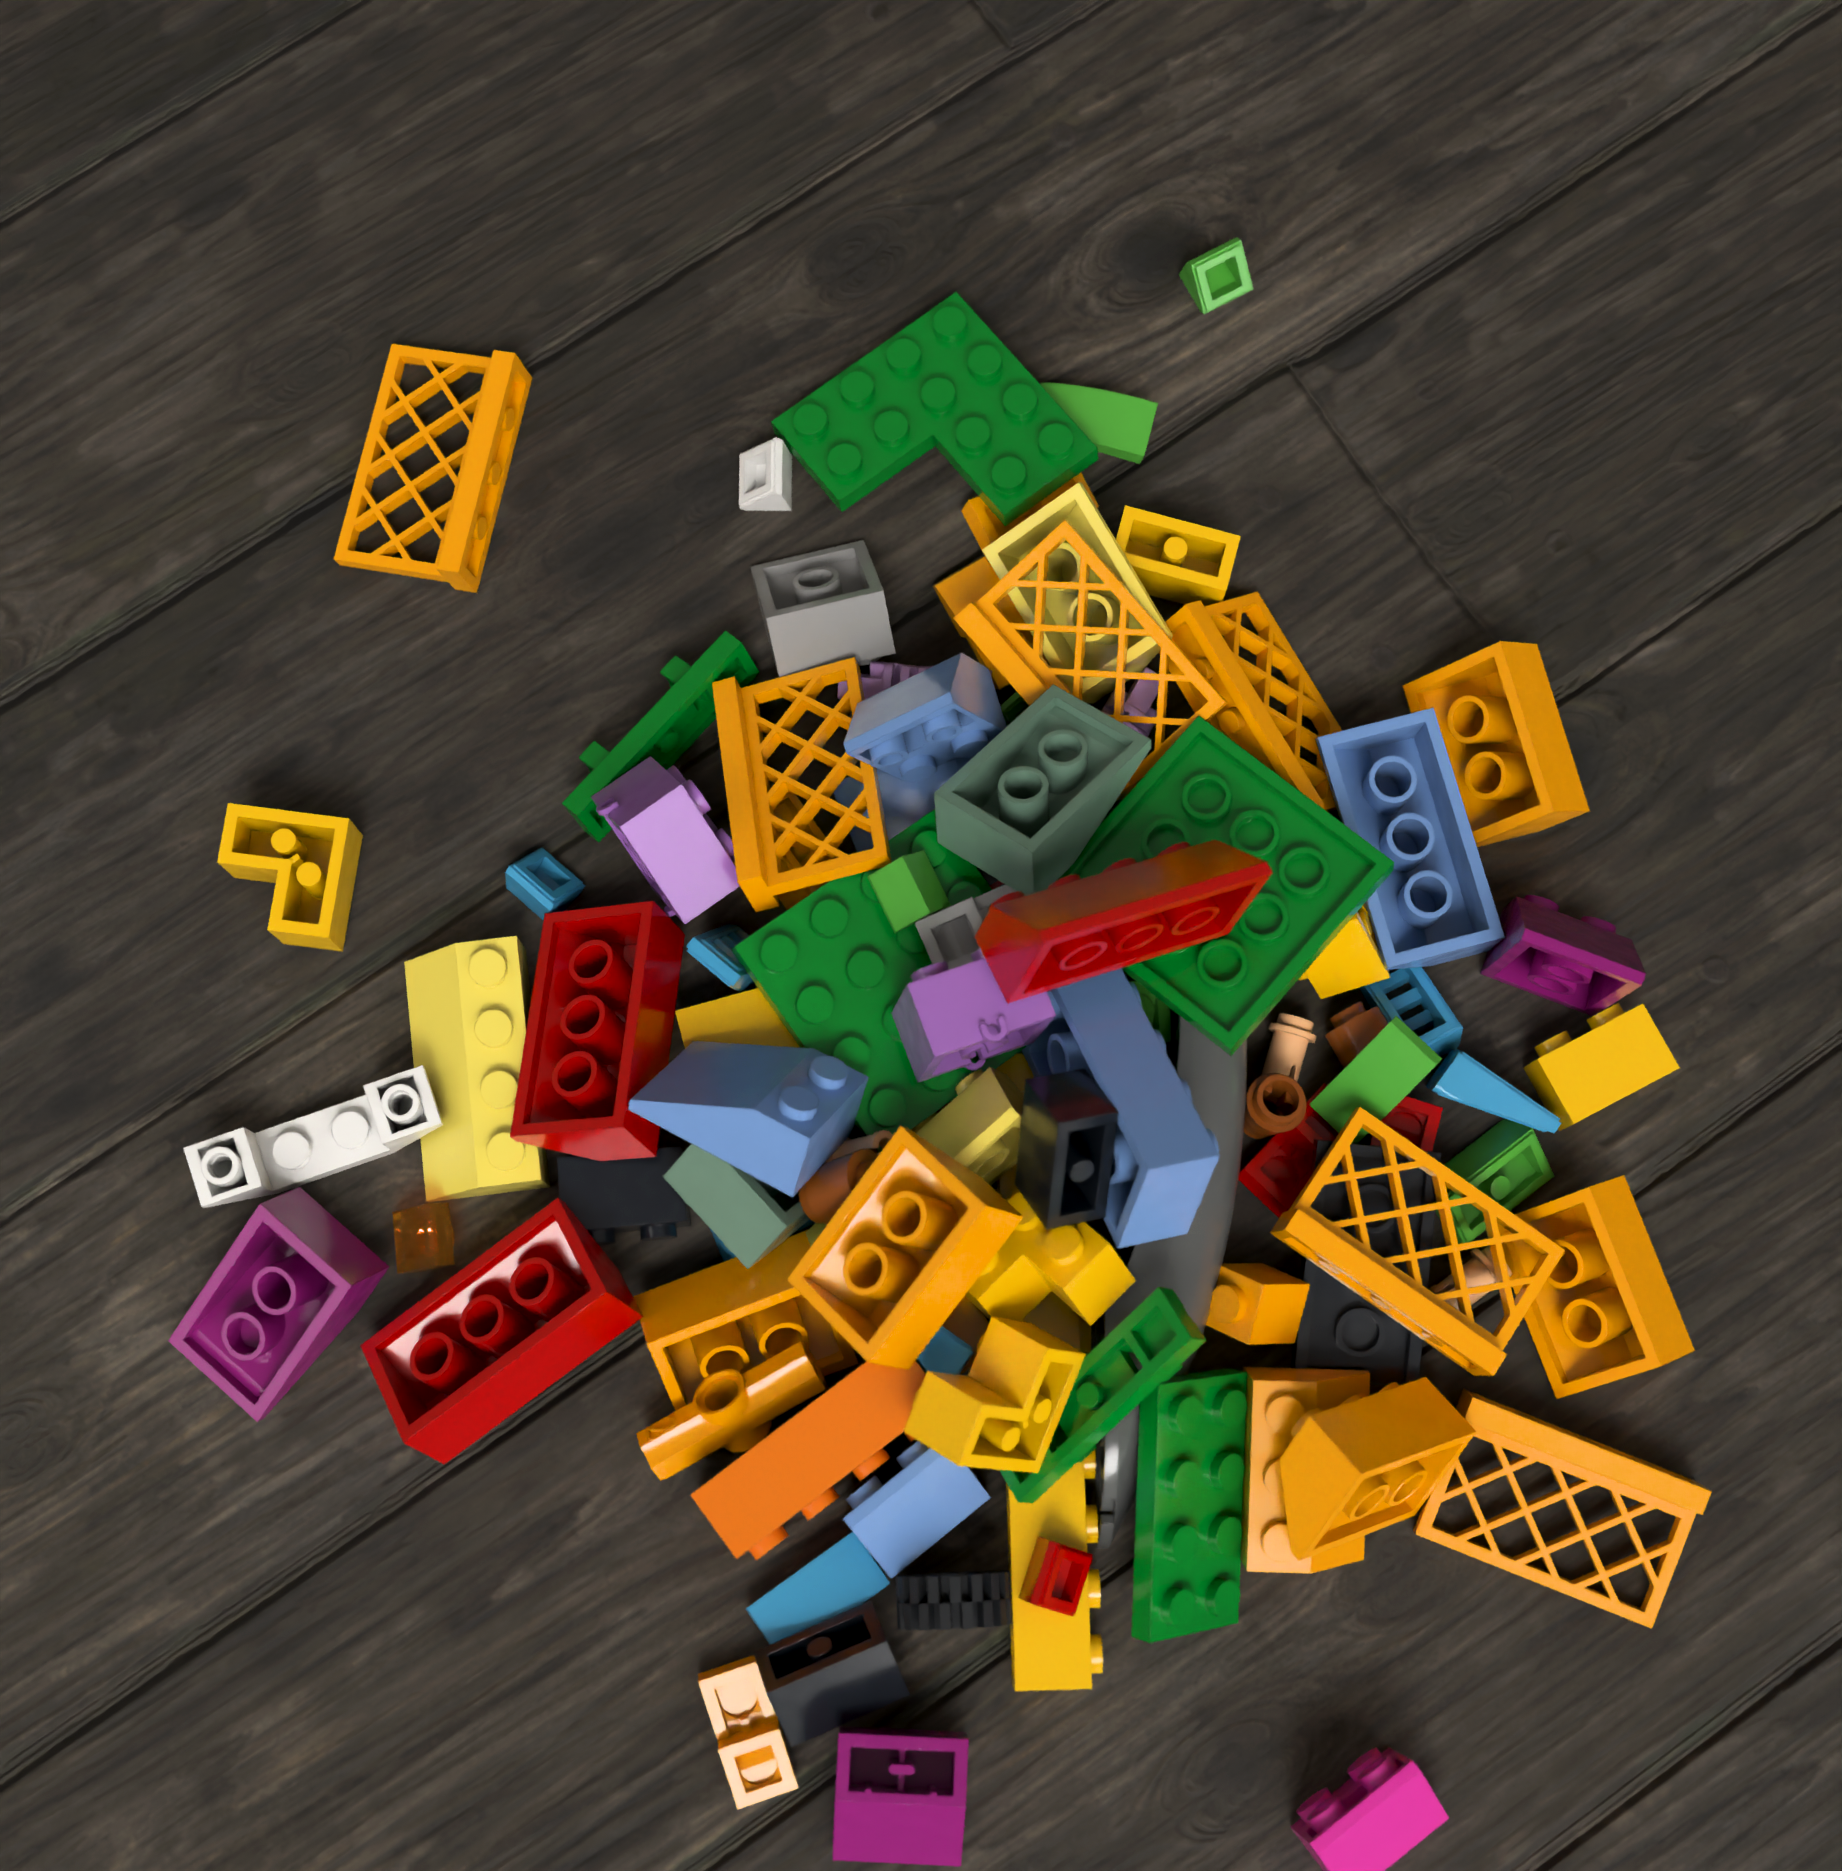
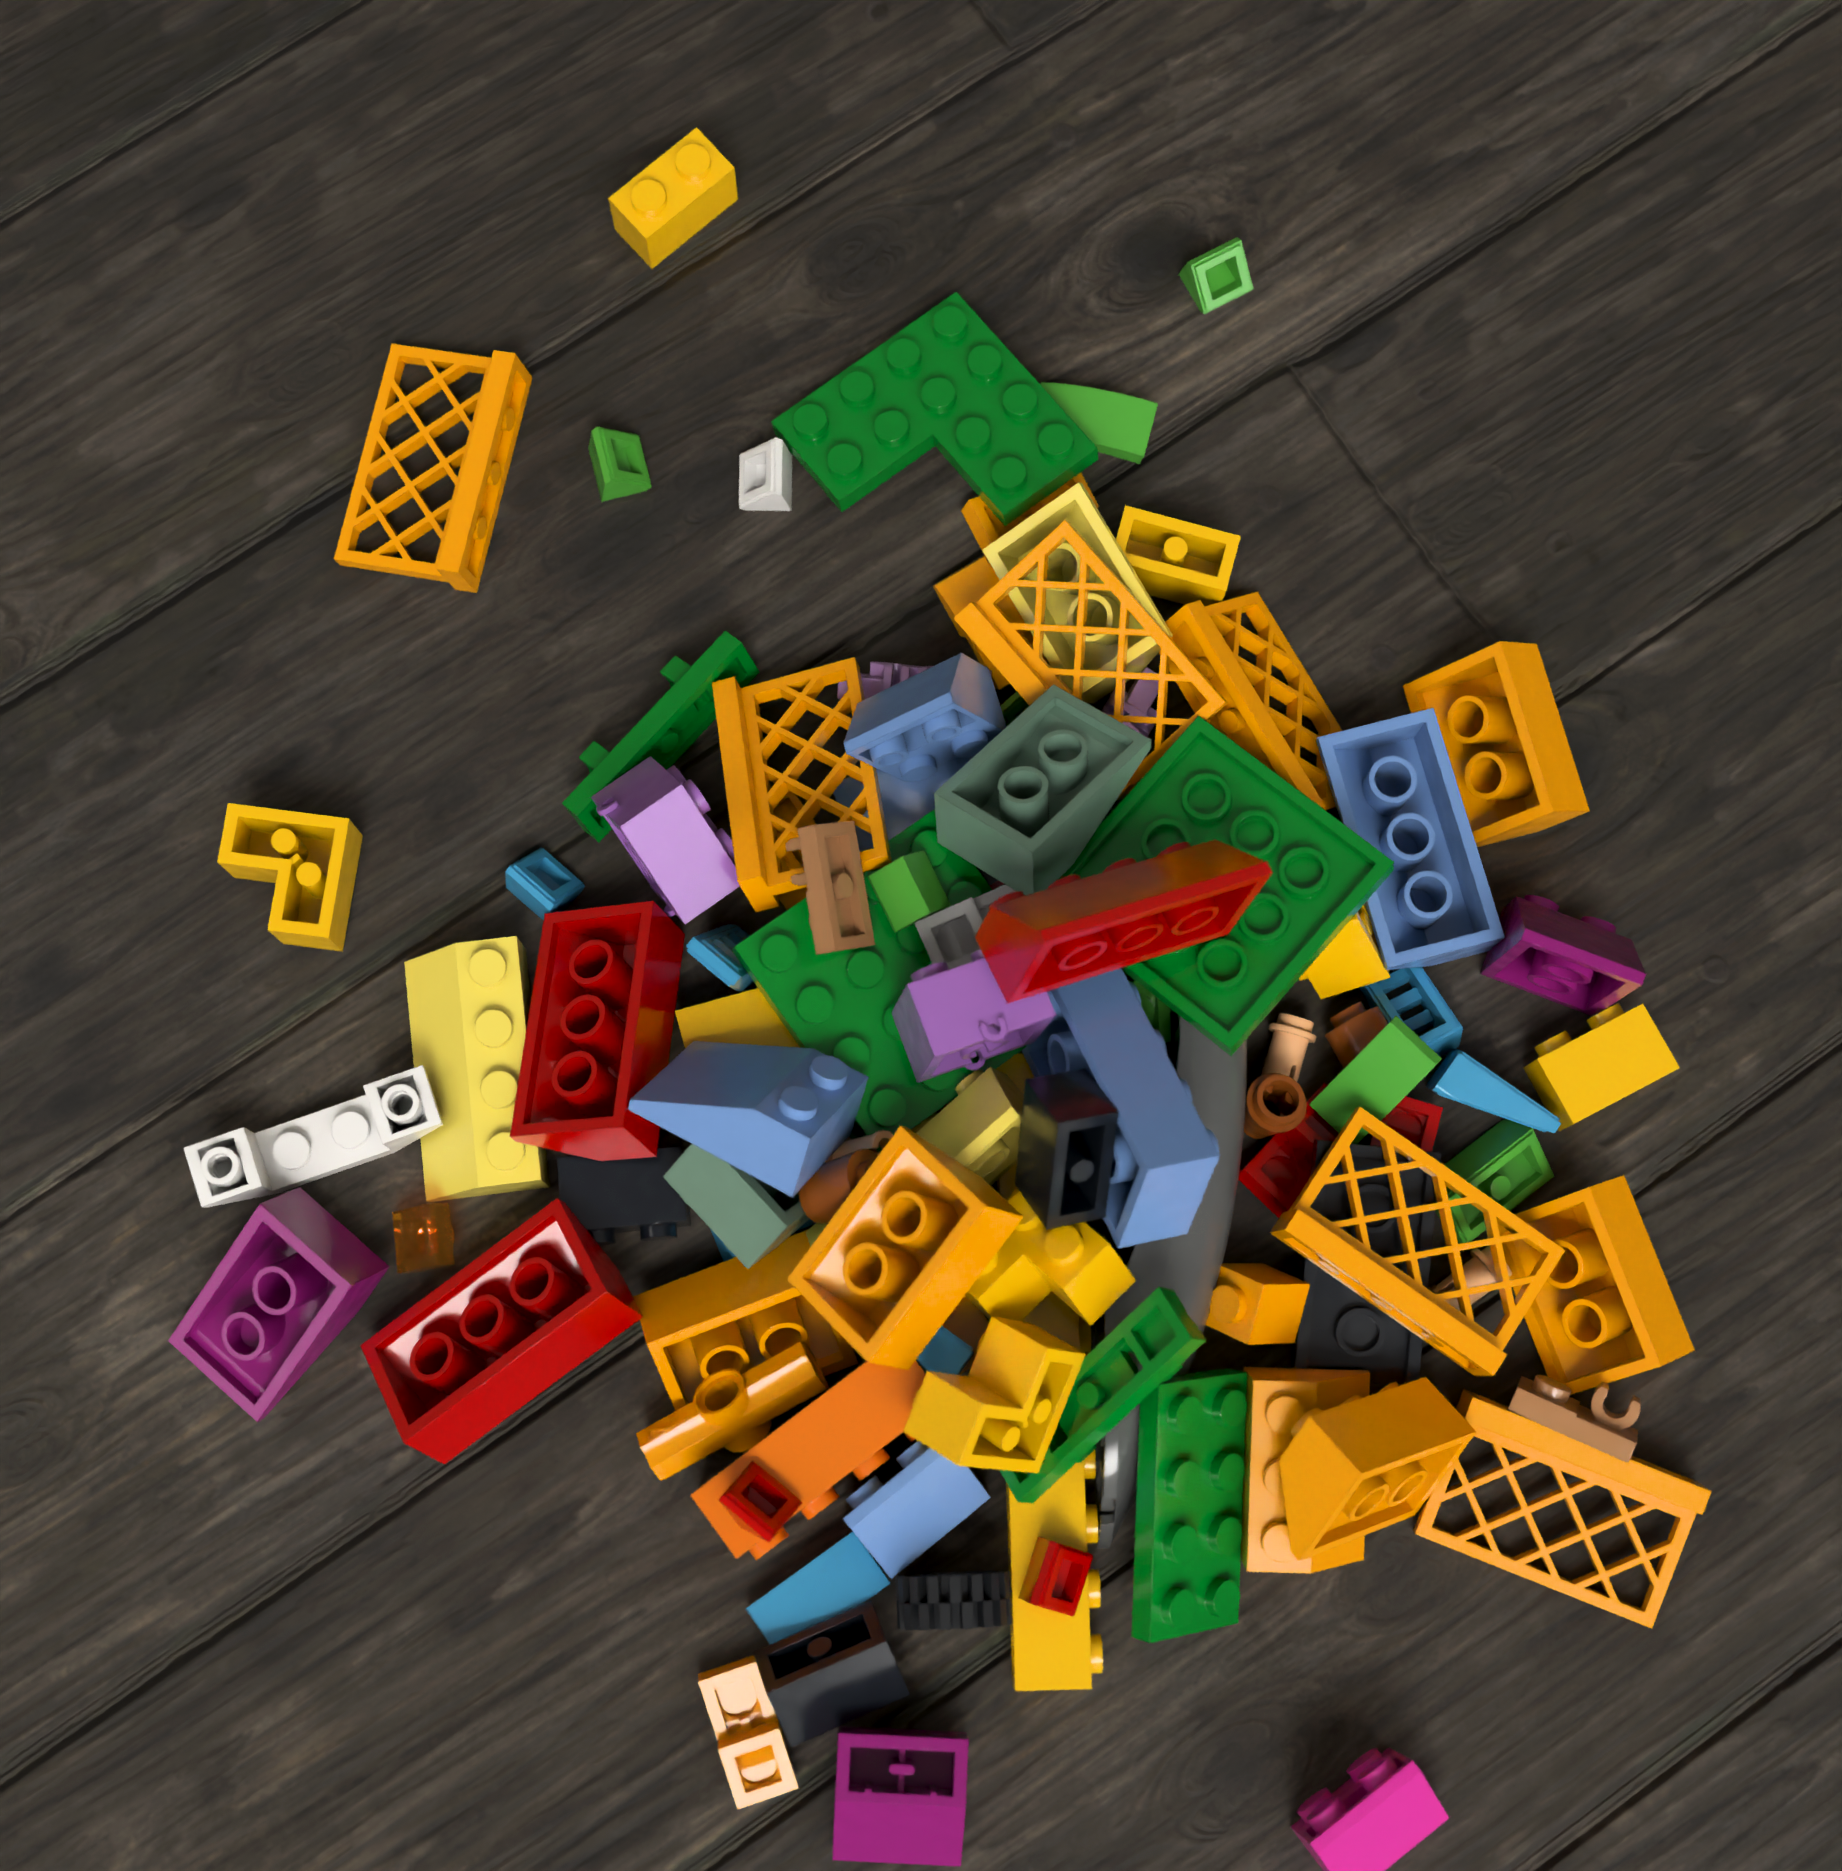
(618, 463): none -> bright green slope
(674, 198): none -> yellow brick
(759, 1502): none -> red slope
(823, 608): light grey slope -> none
(835, 886): none -> medium nougat plate
(1549, 1405): none -> medium nougat plate

